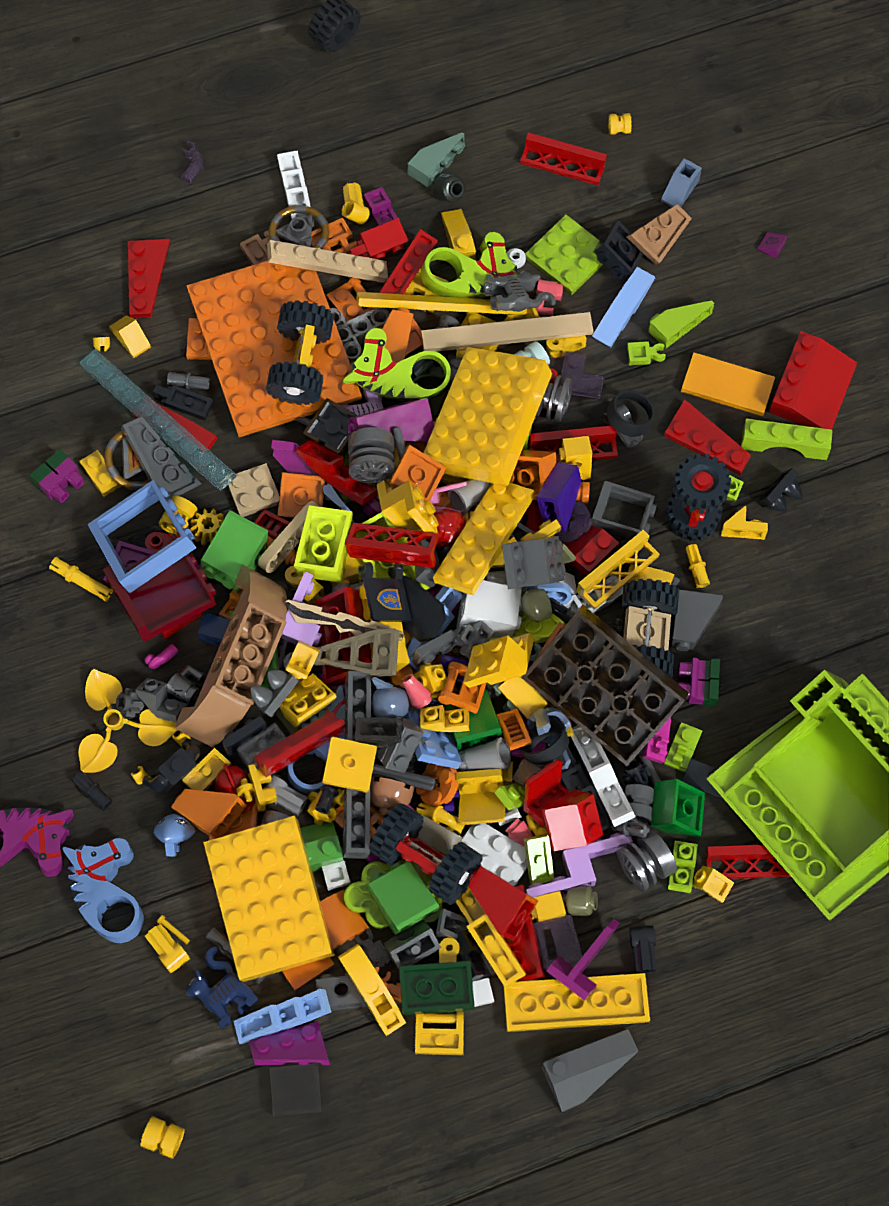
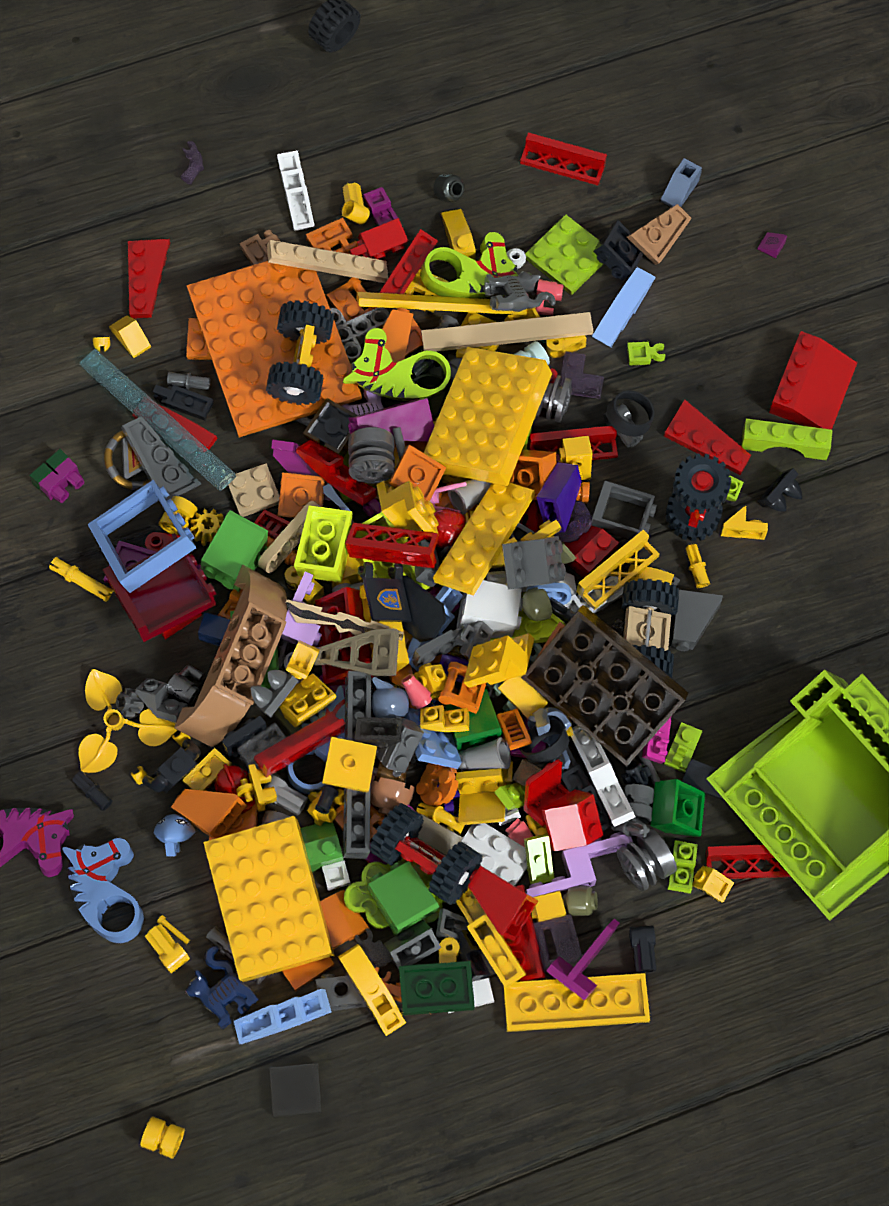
(96, 470): yellow plate -> none
(162, 658): dark pink arm -> none
(297, 1044): magenta wing -> none
(299, 229): flat silver piece -> none
(408, 778): dark grey axle -> none
(432, 159): sand green slope -> none
(439, 1040): yellow plate -> none
(583, 1070): dark grey wedge -> none
(619, 123): yellow wheel -> none
(678, 321): lime slope -> none
(703, 681): hips -> none
(728, 384): light orange tile -> none

